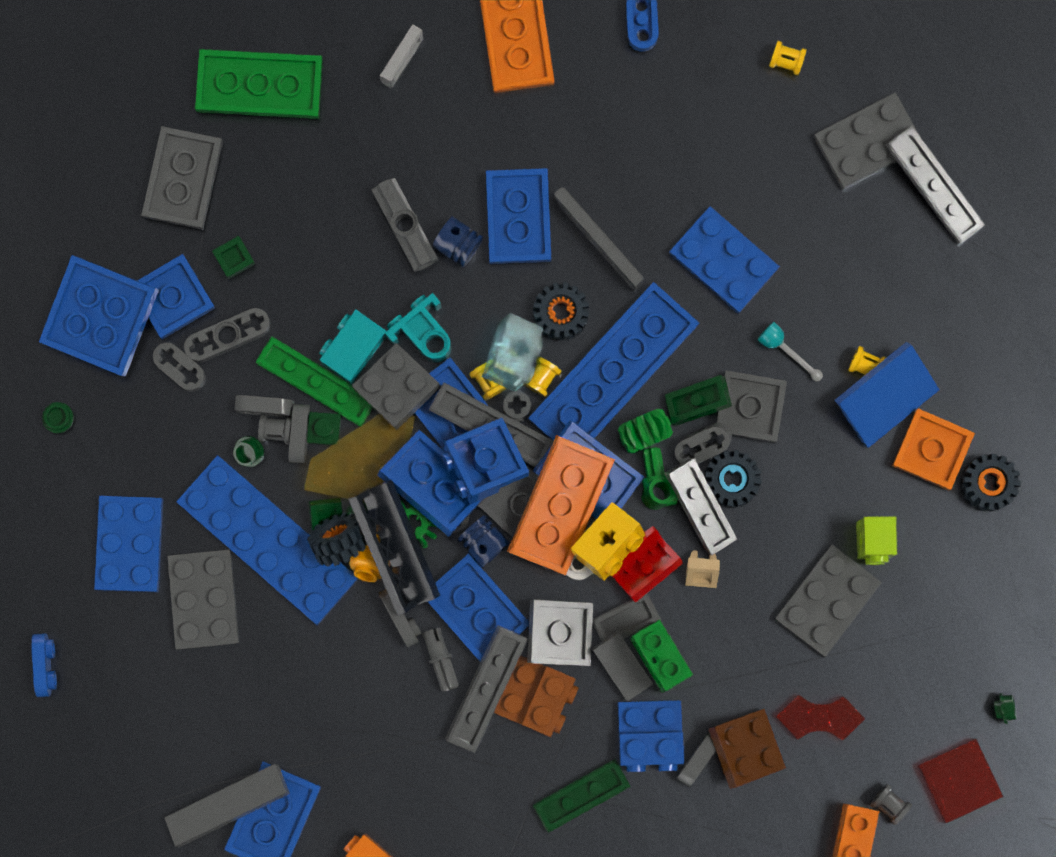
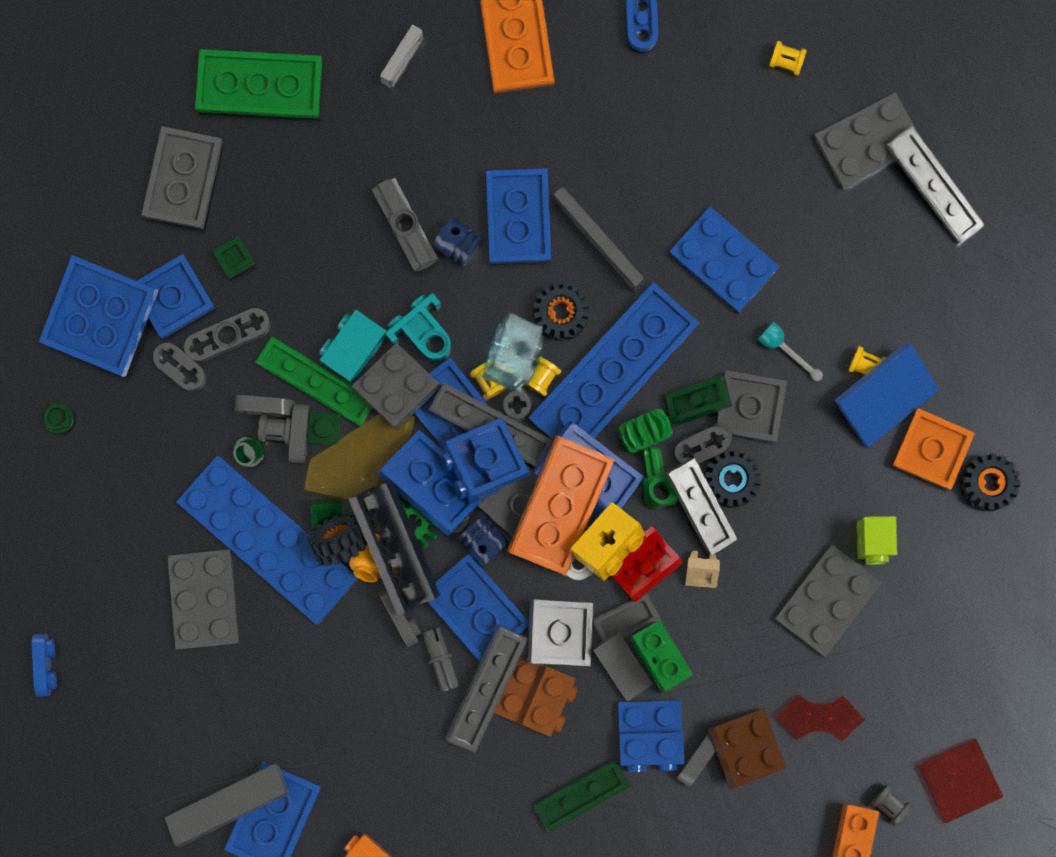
(128, 544): blue plate -> none
(1005, 708): dark green plate -> none

